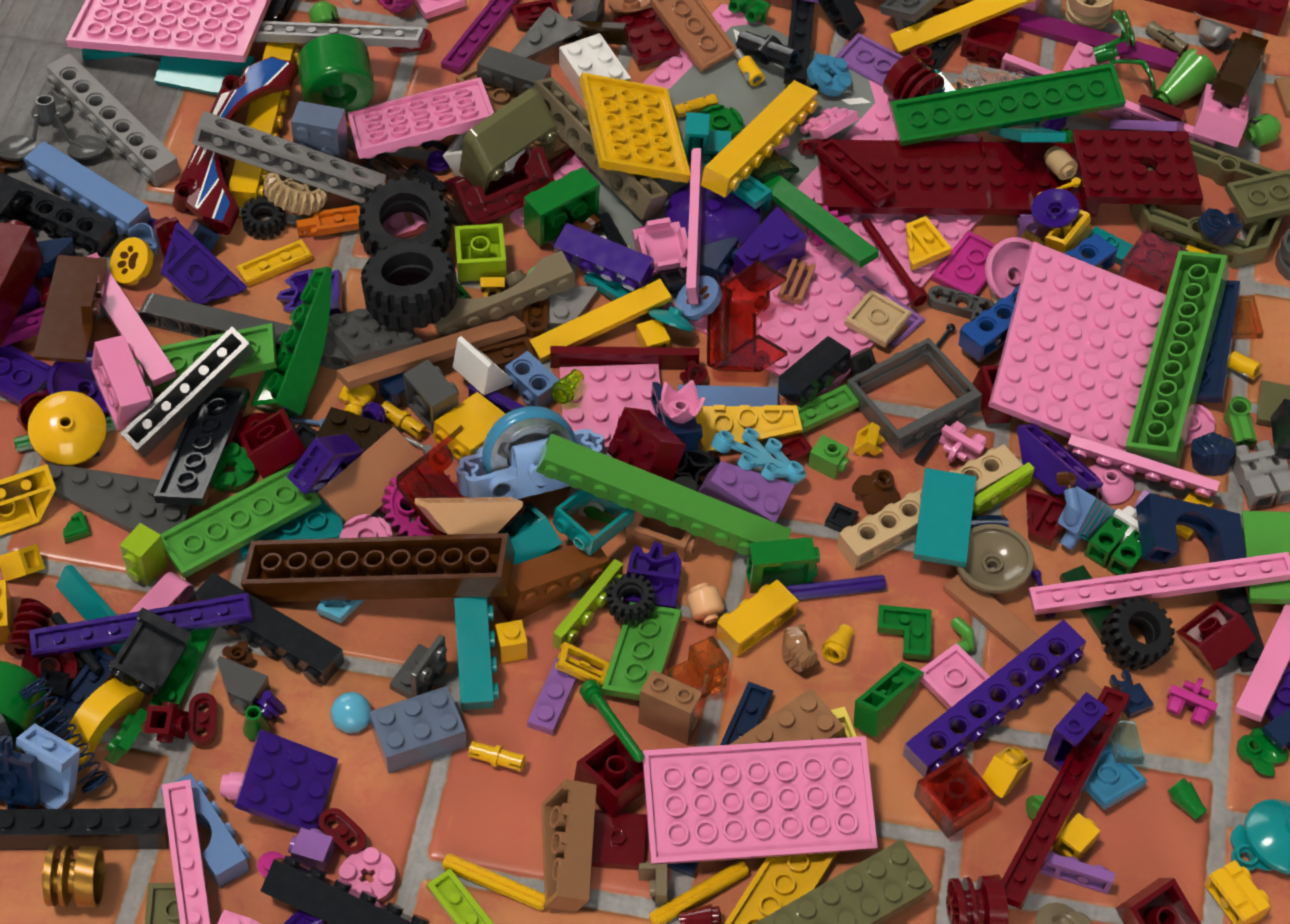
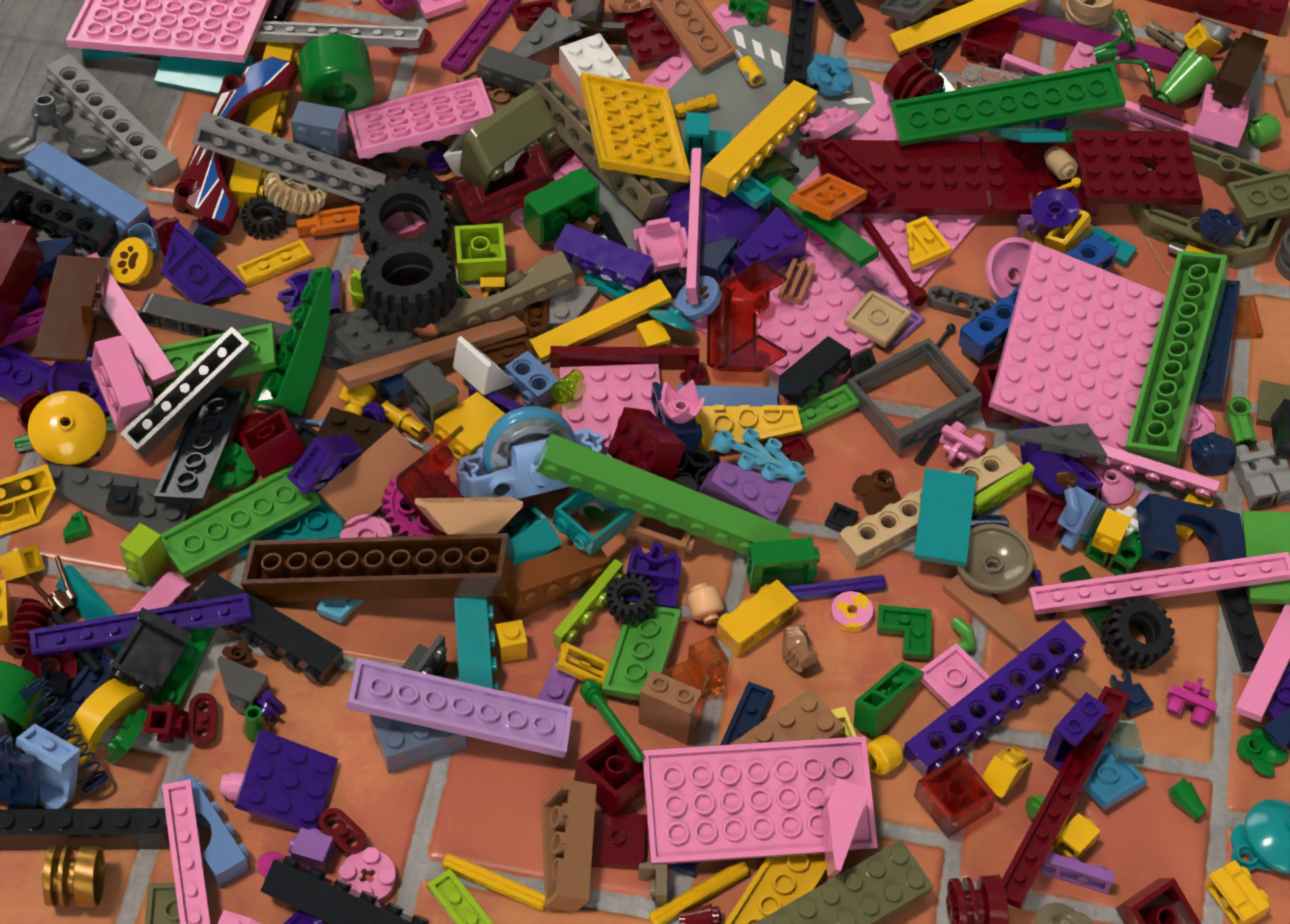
(57, 600): none -> reddish brown plant
(122, 499): none -> black plate
(324, 13): bright green head -> none
(350, 712): medium azure hair -> none
(356, 290): none -> lime axle
(460, 708): none -> lavender plate
(497, 756): yellow pin -> none
(724, 119): green tile -> none
(768, 49): black piece -> none
(828, 196): none -> orange plate
(829, 457): bright green brick -> none
(837, 645): yellow cone -> none
(839, 818): none -> bright pink slope
(851, 601): none -> piece
(868, 439): yellow tile -> none
(869, 58): medium lavender tile -> none
(884, 754): none -> yellow head
(965, 265): dark pink tile -> none
(1062, 439): none -> dark grey wing
(1111, 531): none -> yellow brick
(1146, 125): medium lavender tile -> none
(1151, 261): clear pink brick -> none
(1200, 39): none -> yellow panel
(1216, 635): dark red slope -> none
(1244, 365): yellow piece -> none

